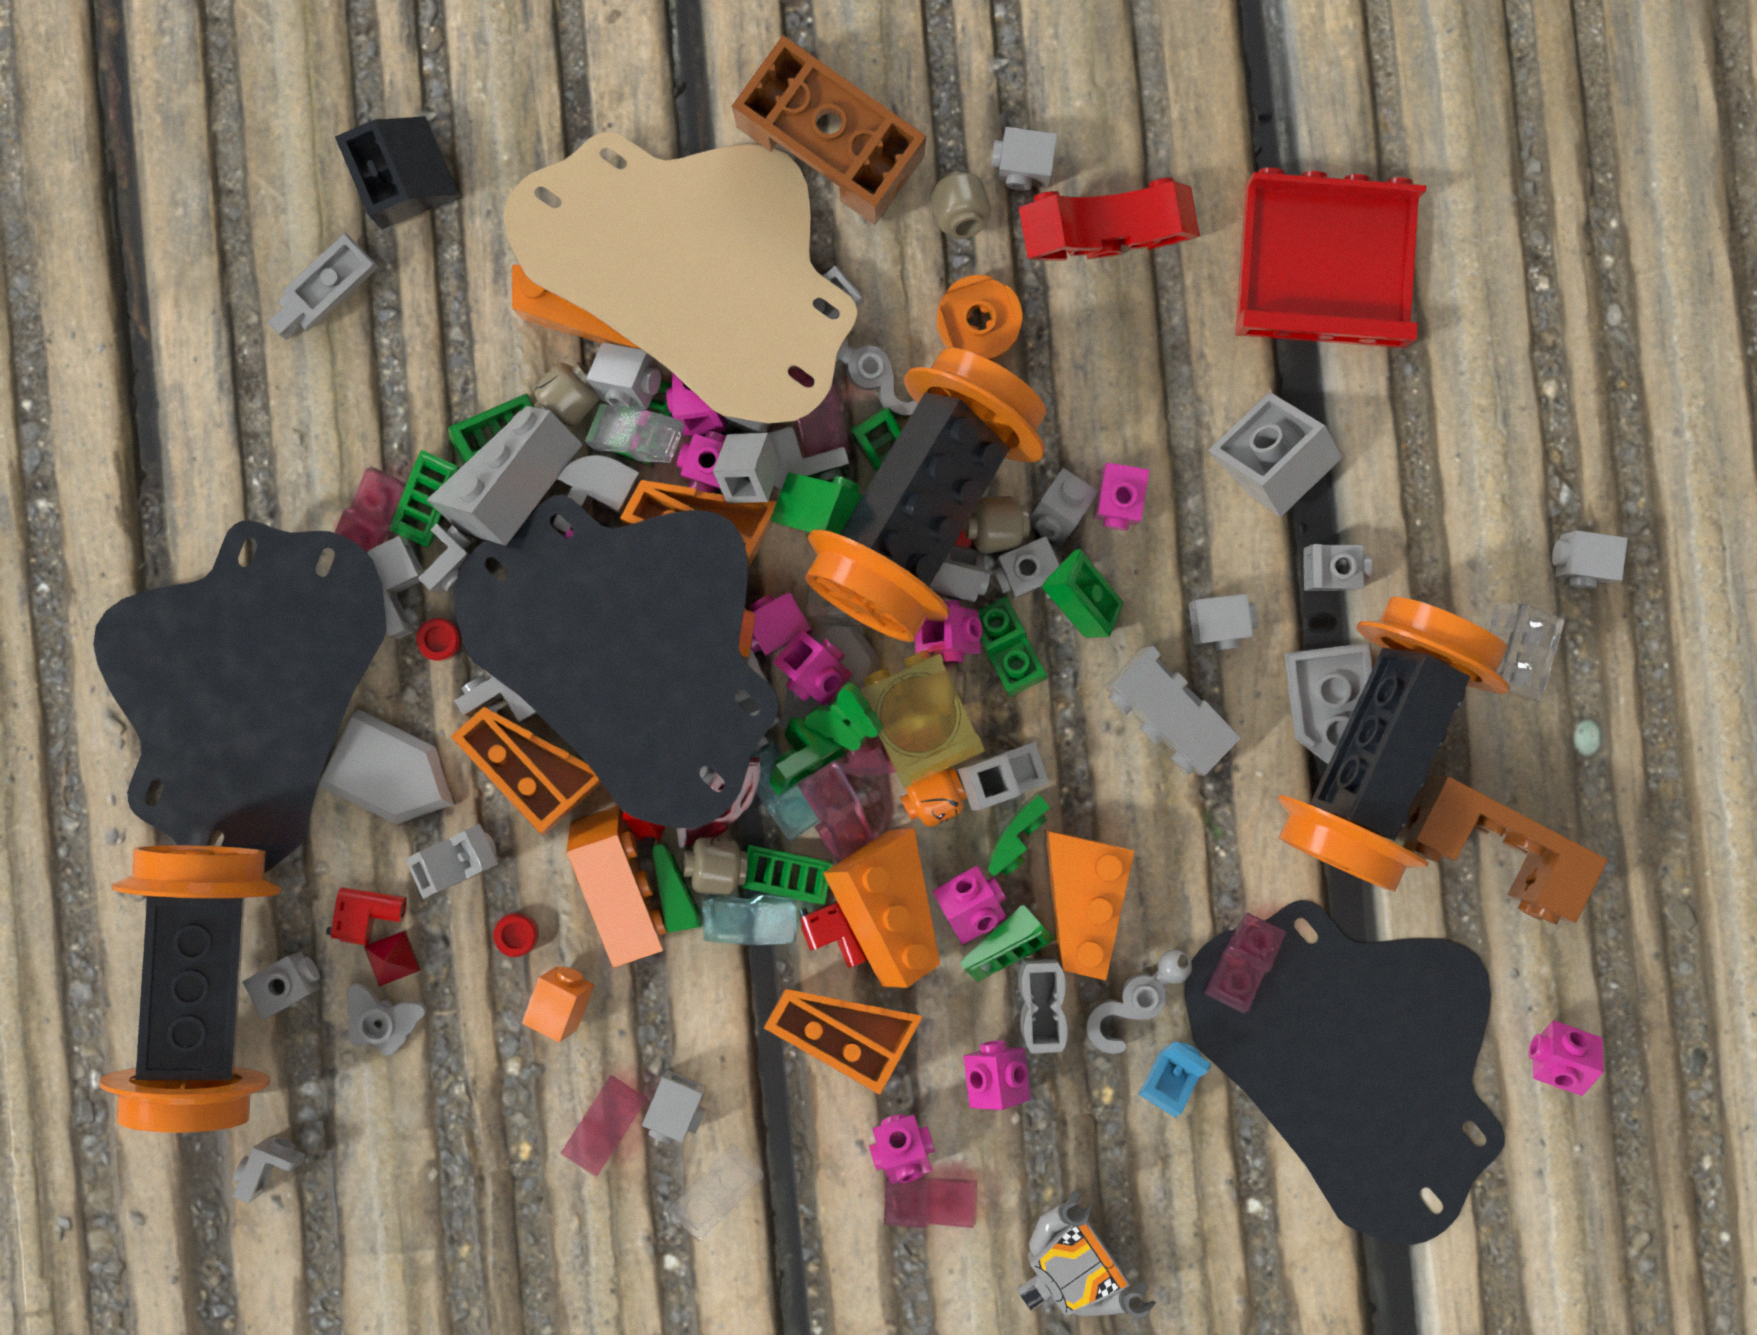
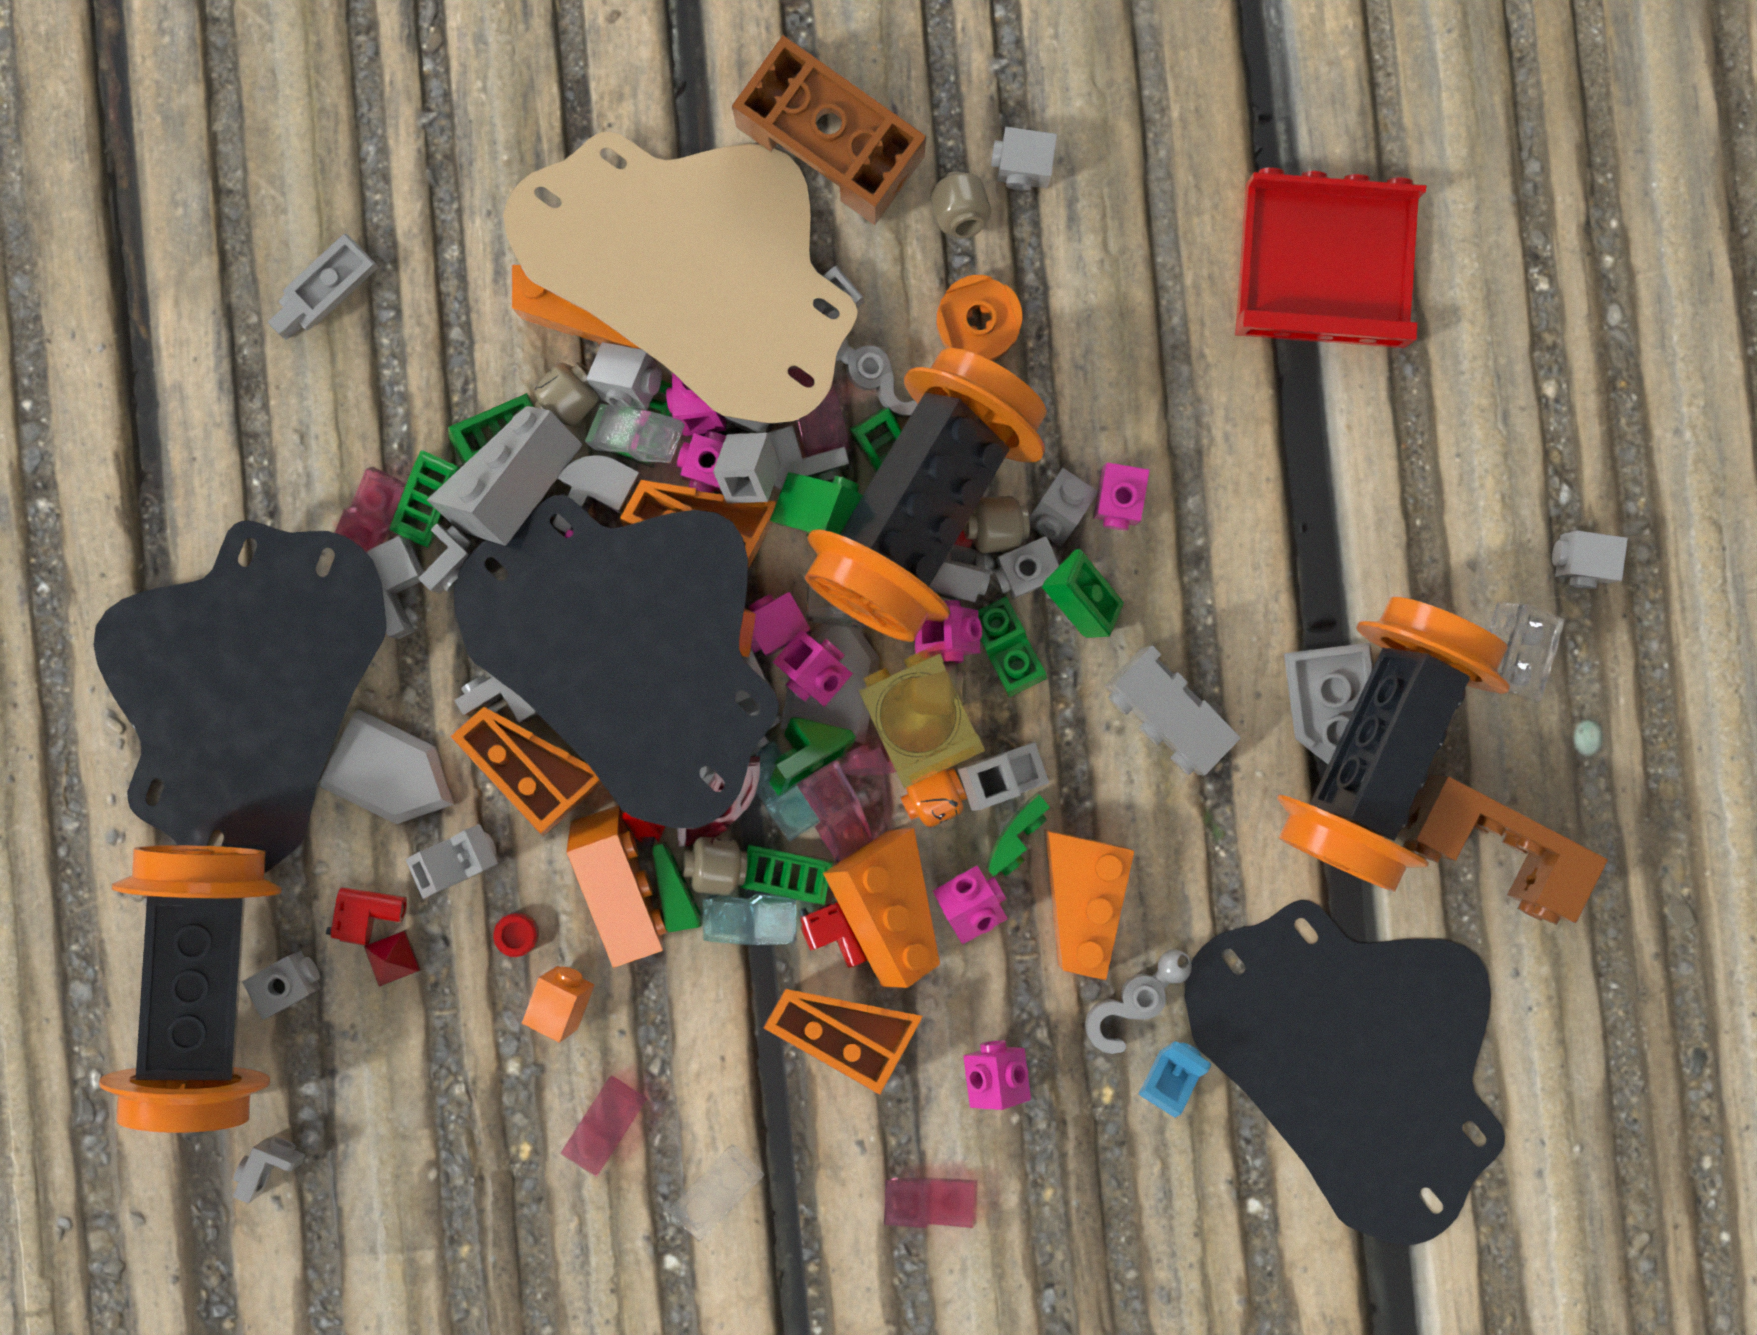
(396, 1020): light grey animal -> none
(397, 168): black slope -> none
(439, 639): red tile -> none
(675, 1108): light grey brick -> none
(846, 719): green animal -> none
(907, 1162): dark pink brick -> none
(1008, 943): green slope -> none
(1041, 1018): light grey brick -> none
(1078, 1267): torso -> none
(1103, 224): red brick -> none
(1222, 620): light grey brick -> none
(1245, 962): clear pink slope -> none
(1276, 453): light grey slope -> none
(1321, 571): light grey brick -> none
(1567, 1057): dark pink brick -> none

